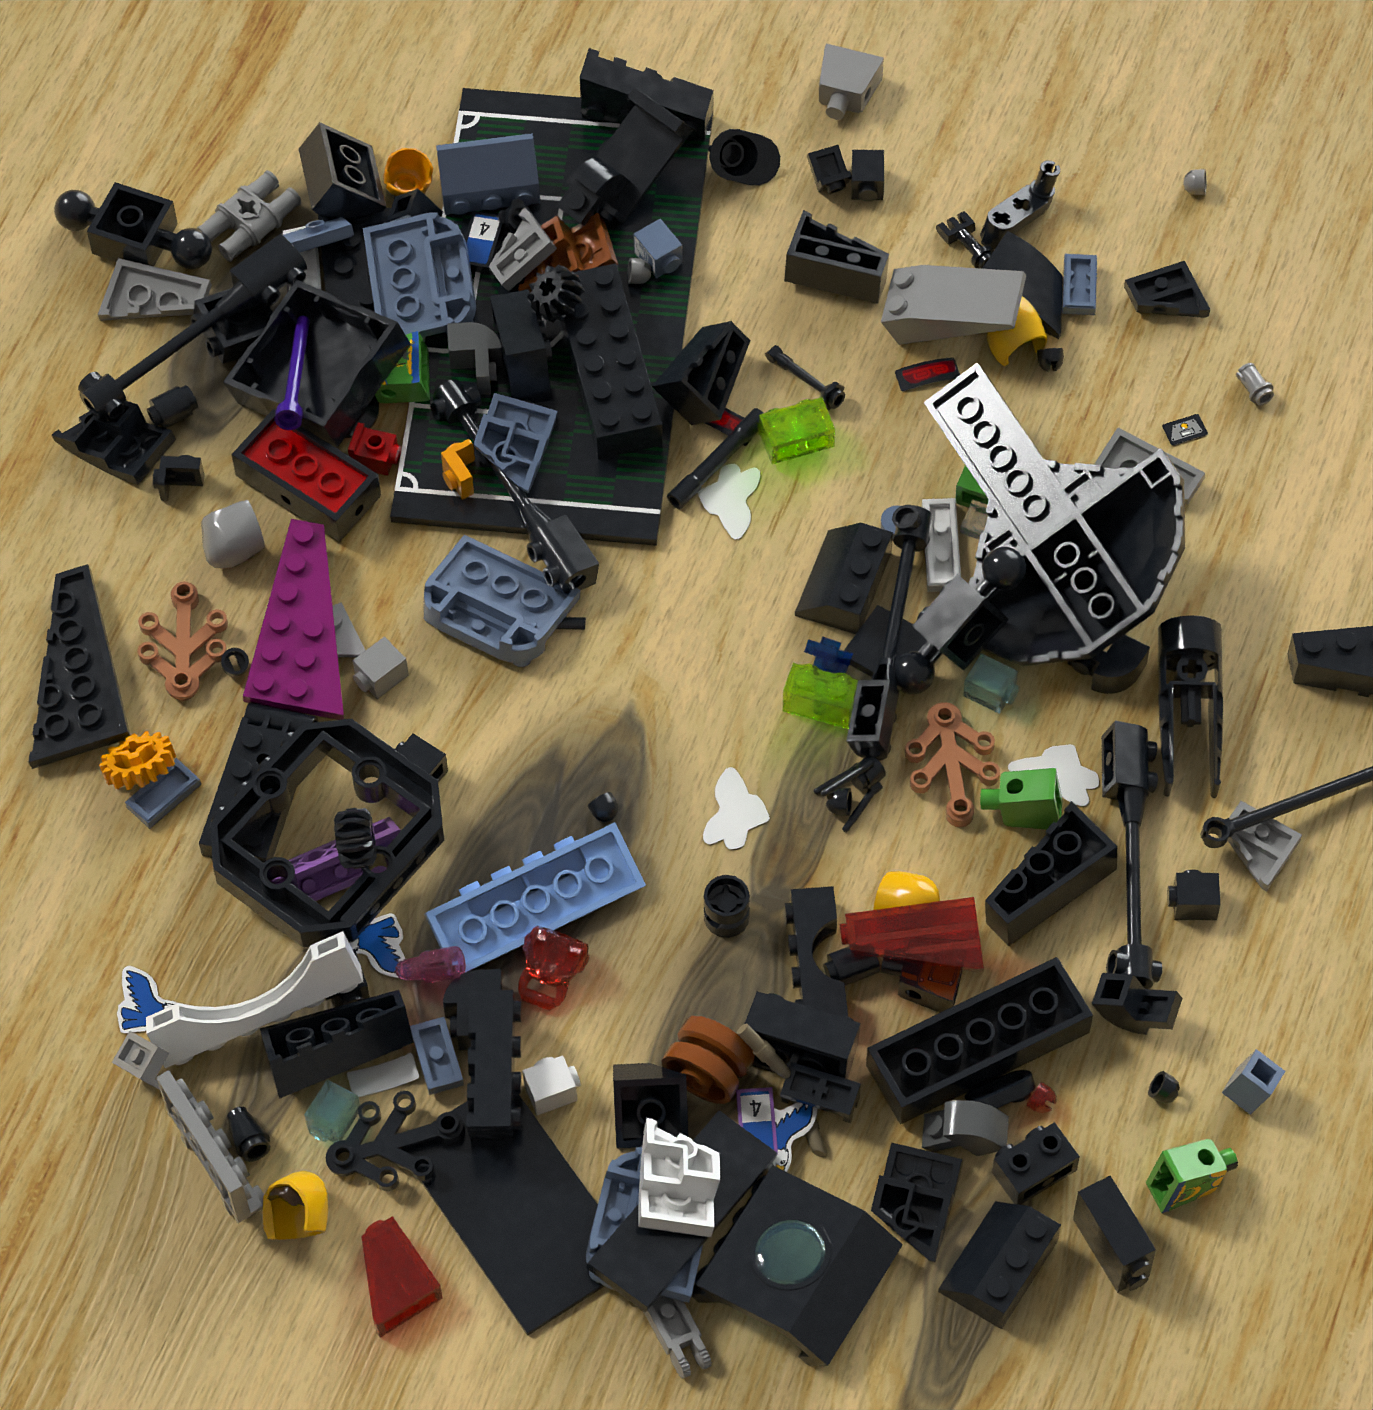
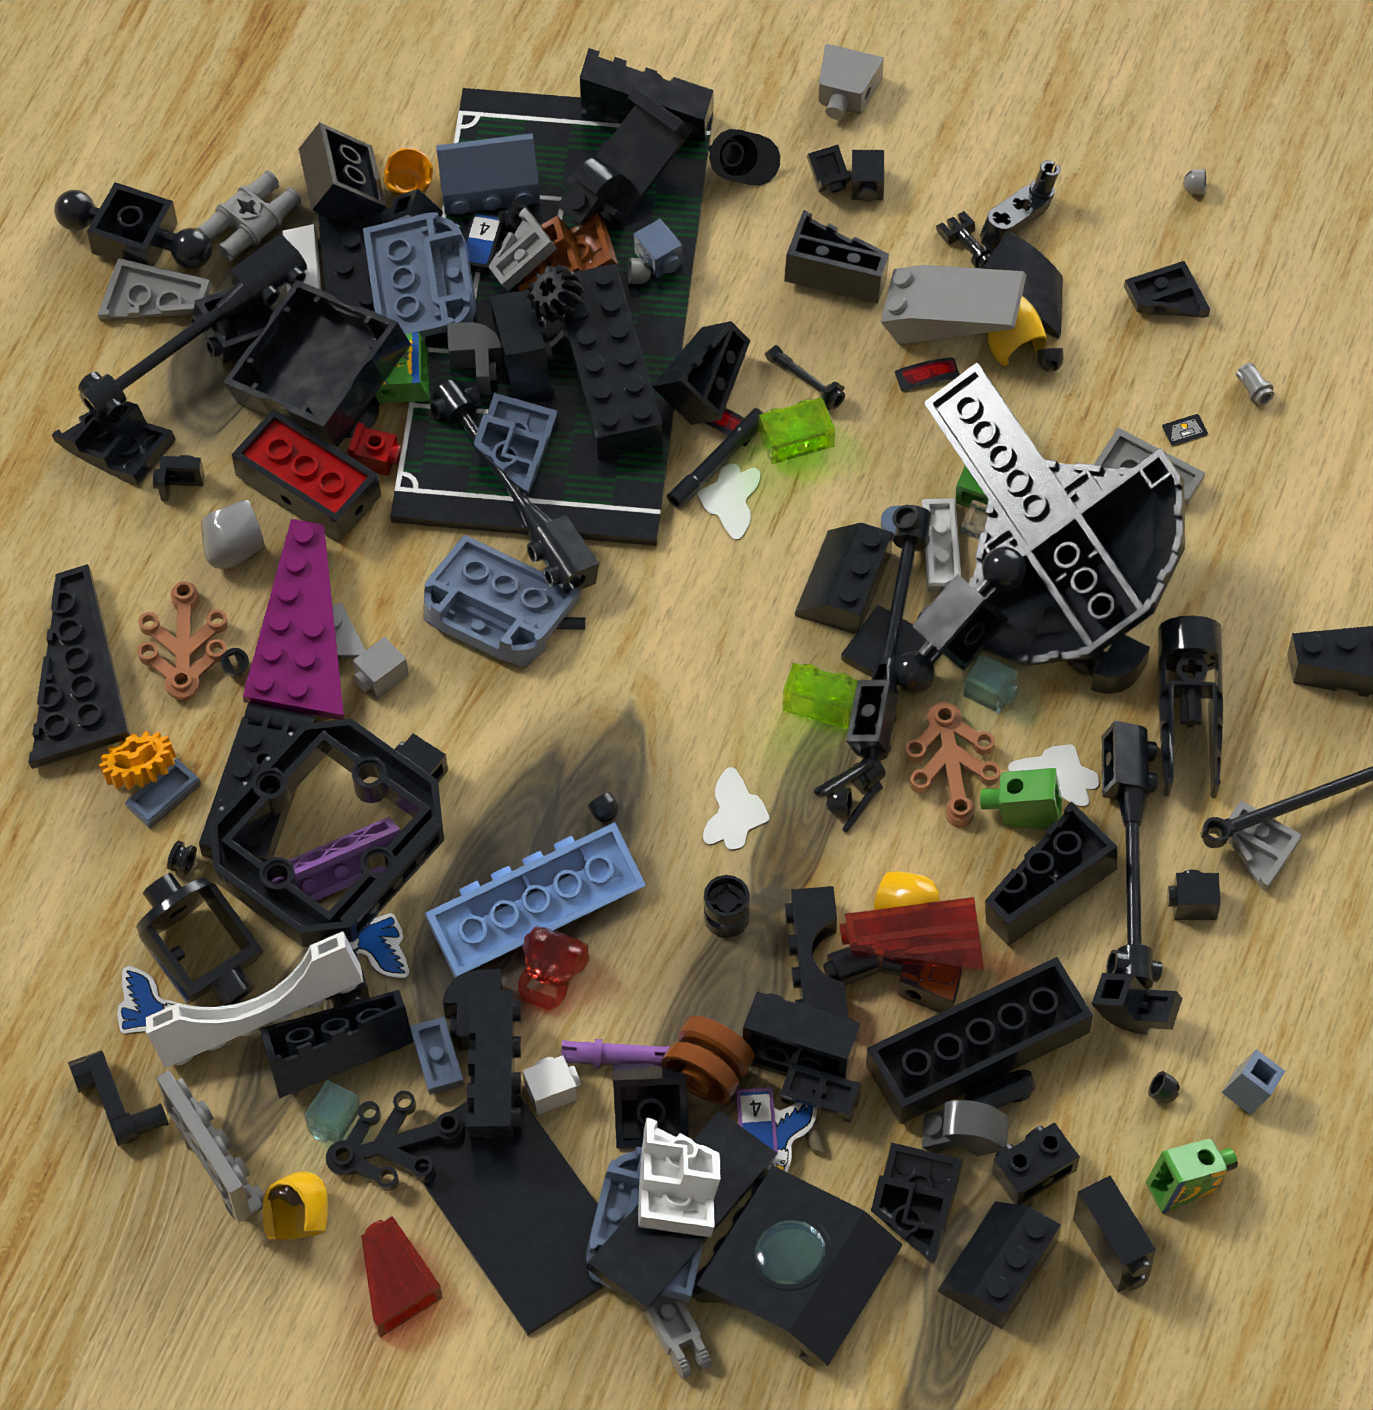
(94, 1072): none -> black beam
(140, 1058): light grey panel -> none
(172, 406): black brick -> none
(172, 904): none -> black piece
(181, 858): none -> black bush
(248, 1136): black cone -> none
(289, 412): dark purple piece -> none
(320, 233): sand blue plate -> none
(355, 838): black gear -> none
(383, 1076): white sticker -> none
(427, 966): clear pink hinge -> none
(455, 470): light orange bracket -> none
(609, 1054): none -> medium lavender pin
(763, 1051): dark tan piece -> none
(829, 655): clear blue bracket -> none
(1040, 1096): clear red hinge -> none
(1079, 284): sand blue plate -> none

